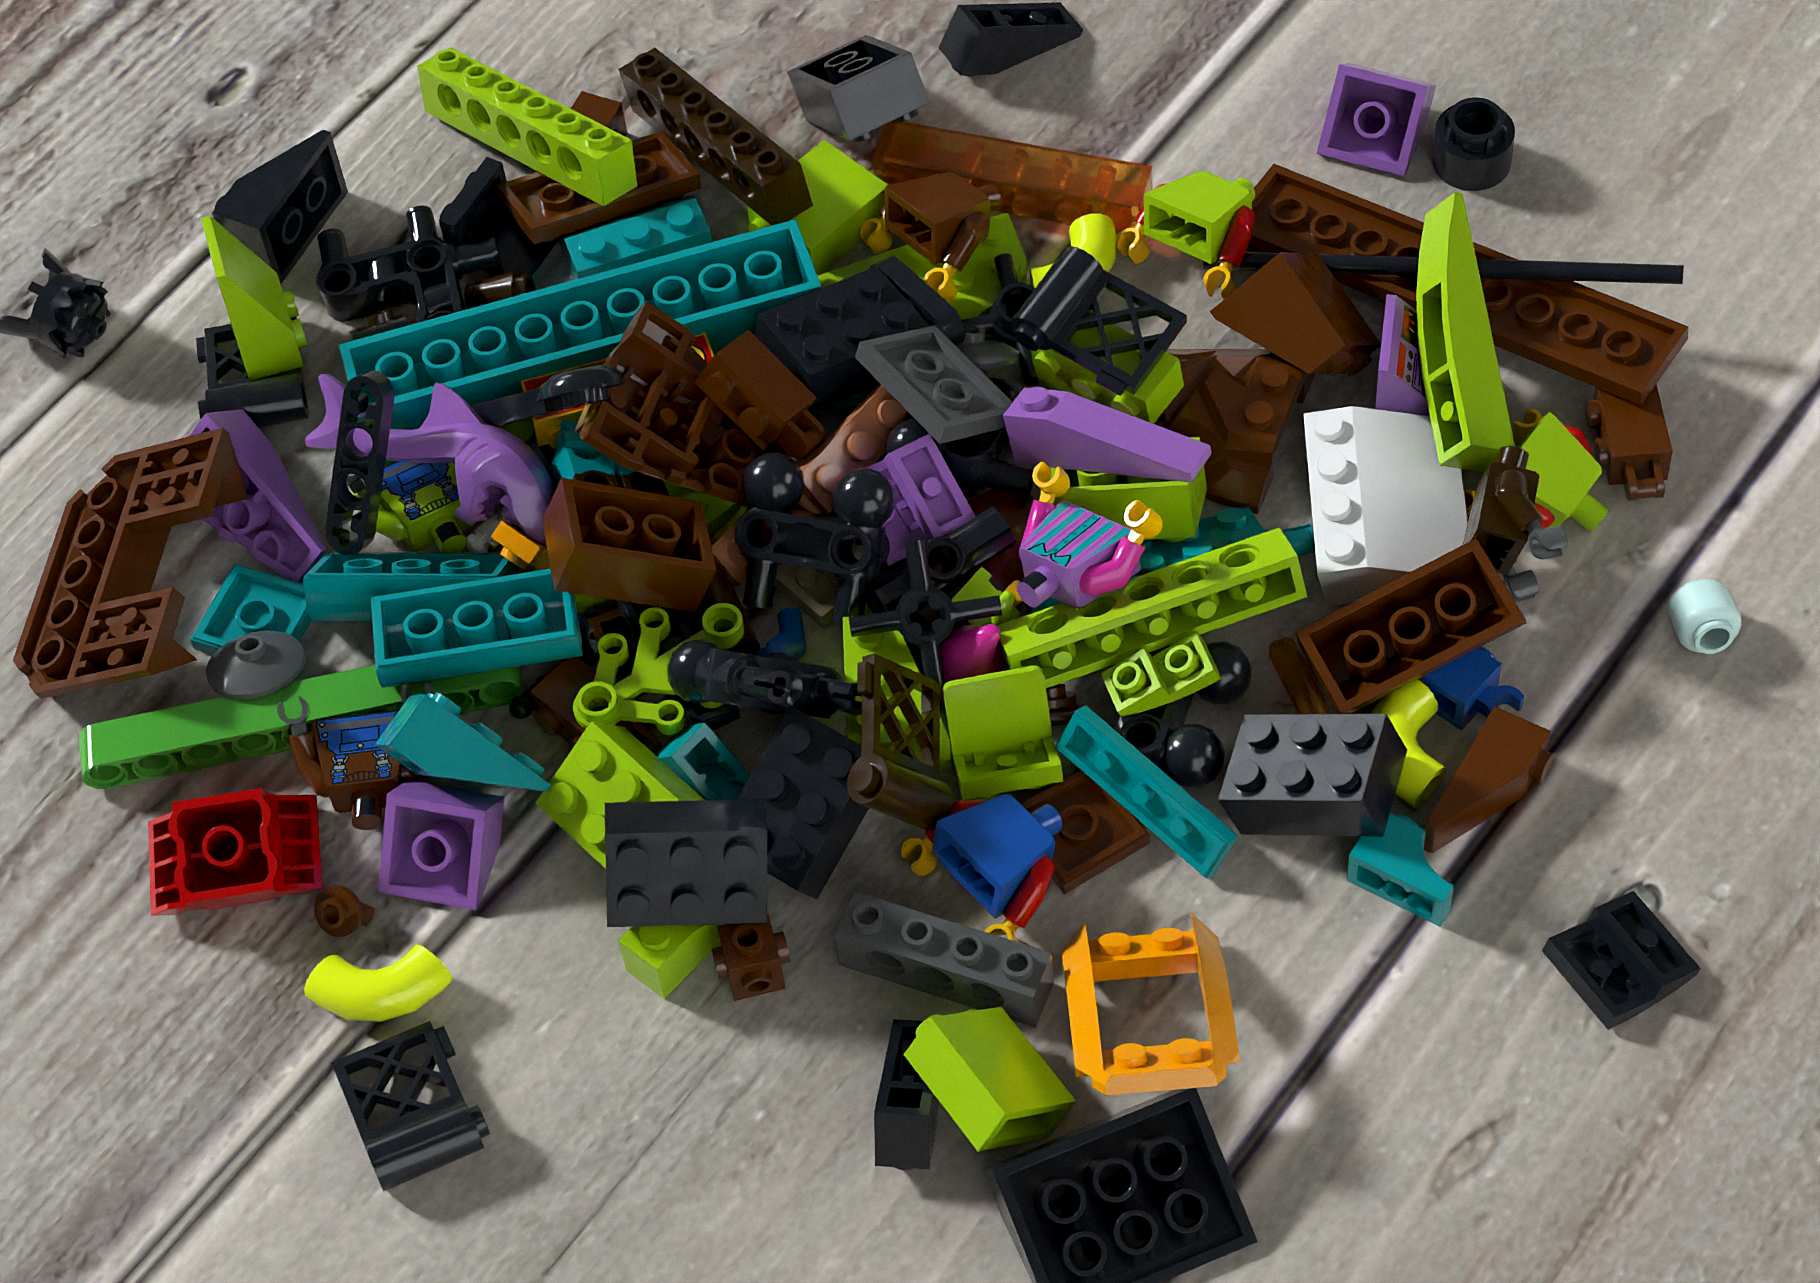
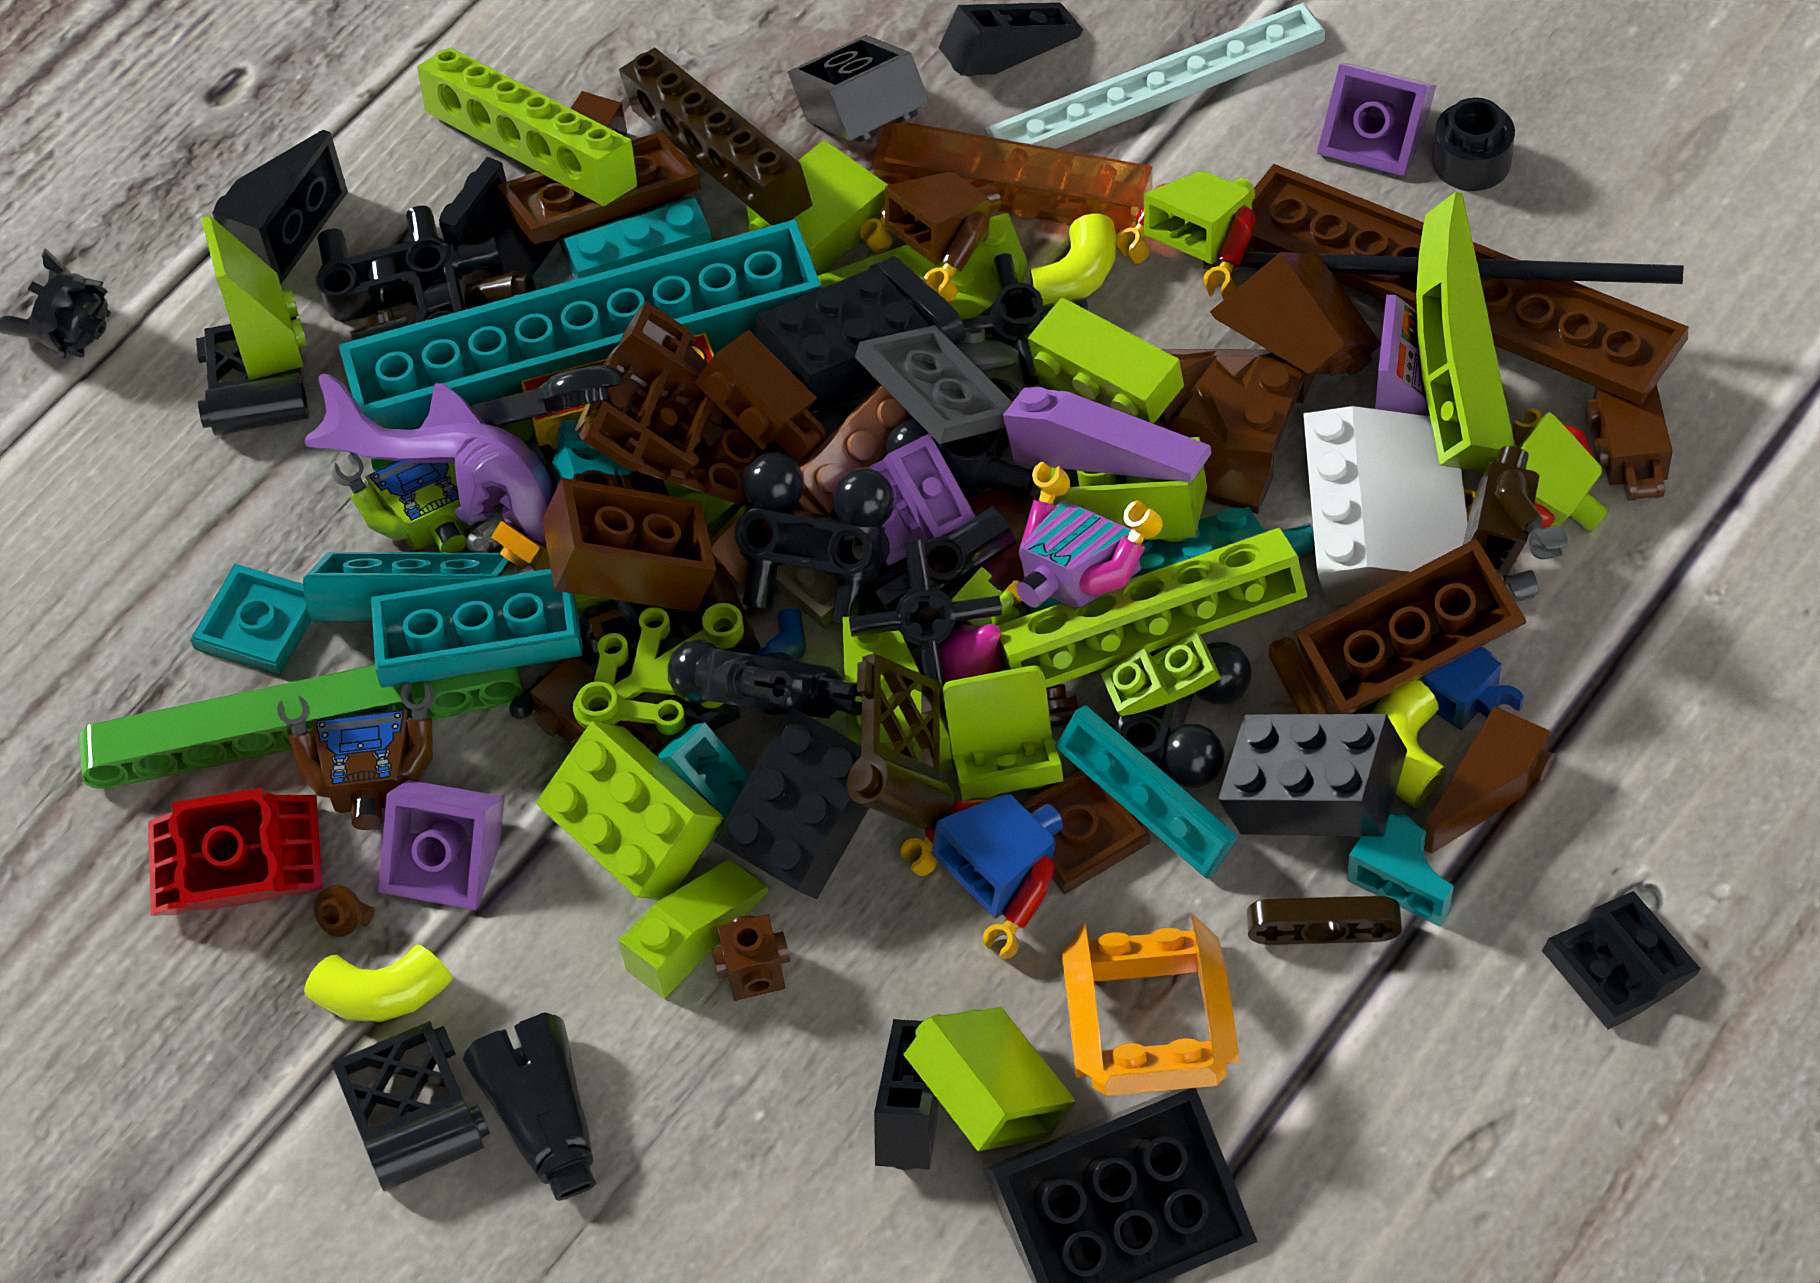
(95, 602): reddish brown slope -> none
(255, 665): dark grey dish -> none
(273, 516): medium lavender wedge -> none
(354, 461): black beam -> none
(438, 744): teal slope -> none
(537, 1100): none -> black piece
(686, 862): black brick -> none
(944, 958): dark grey brick -> none
(1062, 307): black piece -> none
(1164, 80): none -> light aqua tile
(1324, 920): none -> dark brown beam
(1704, 616): light aqua head -> none

